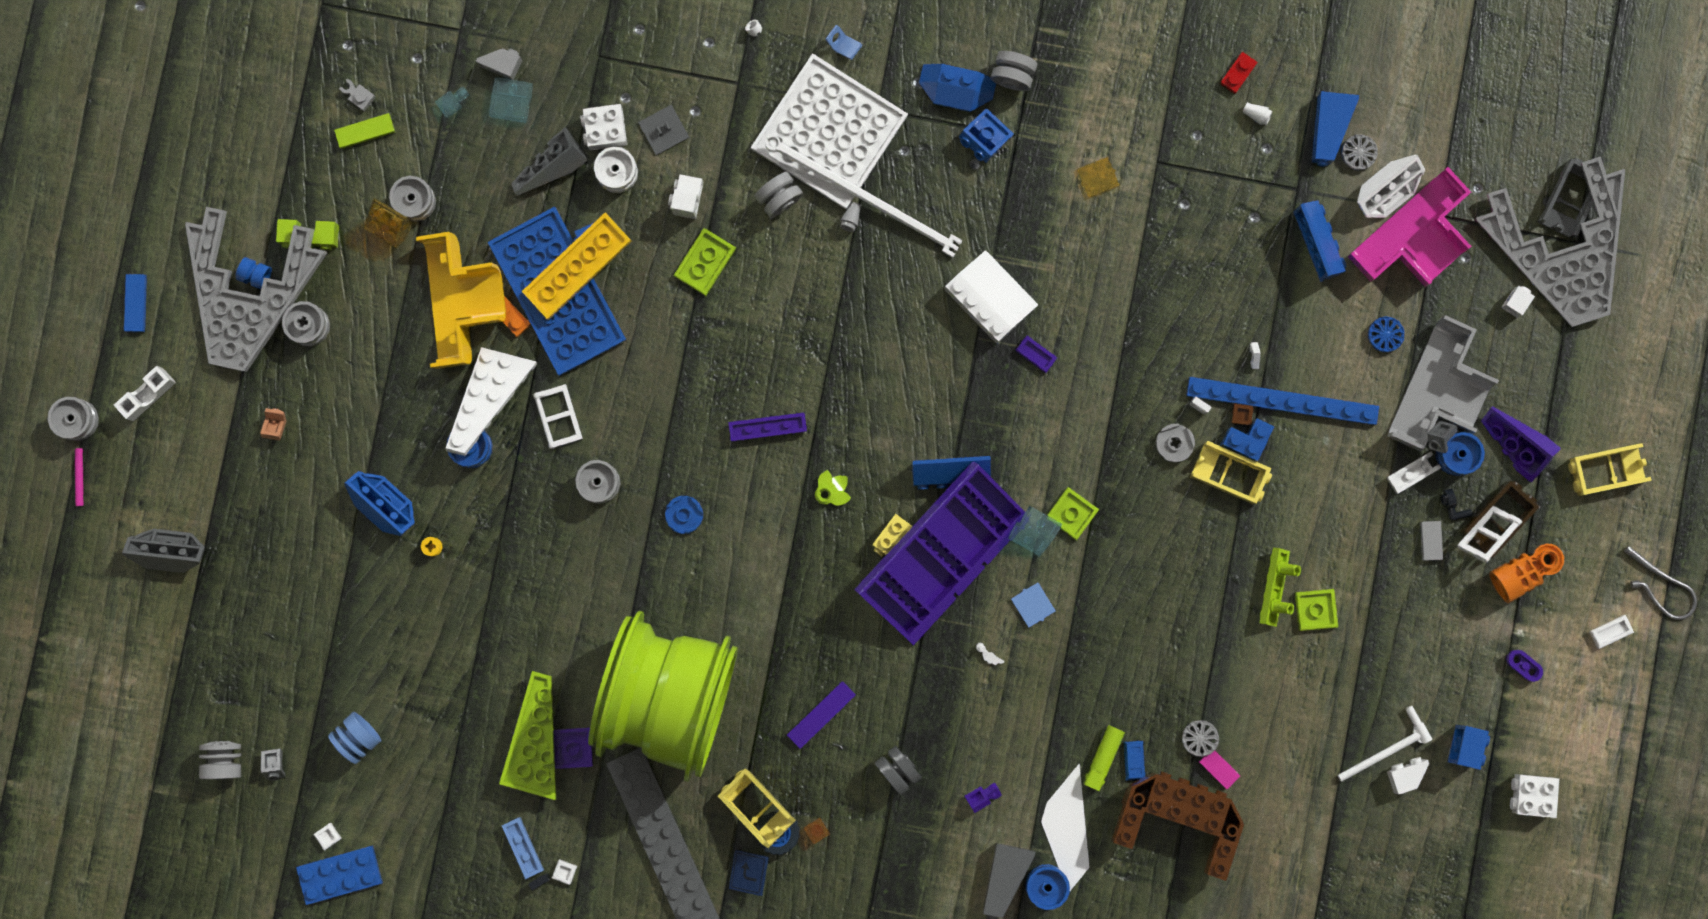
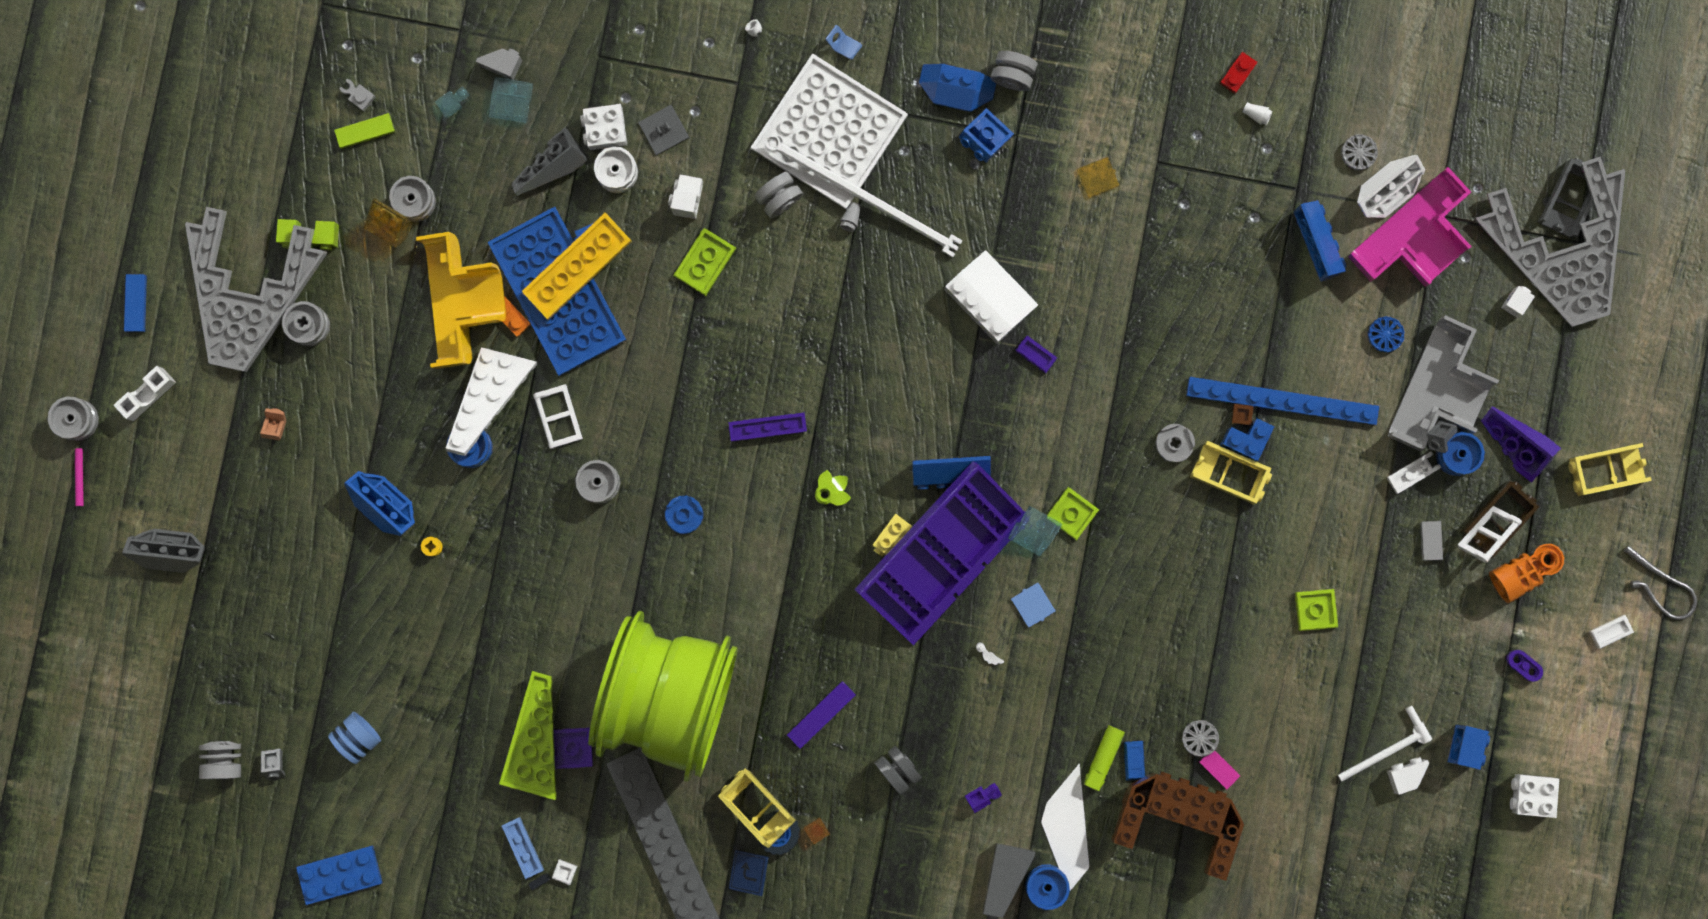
(250, 272): blue wheel -> none
(327, 836): white tile -> none
(1200, 405): white tile -> none
(1254, 348): white tile -> none
(1274, 587): lime plate -> none
(1331, 123): blue slope -> none
(1449, 500): black plate -> none

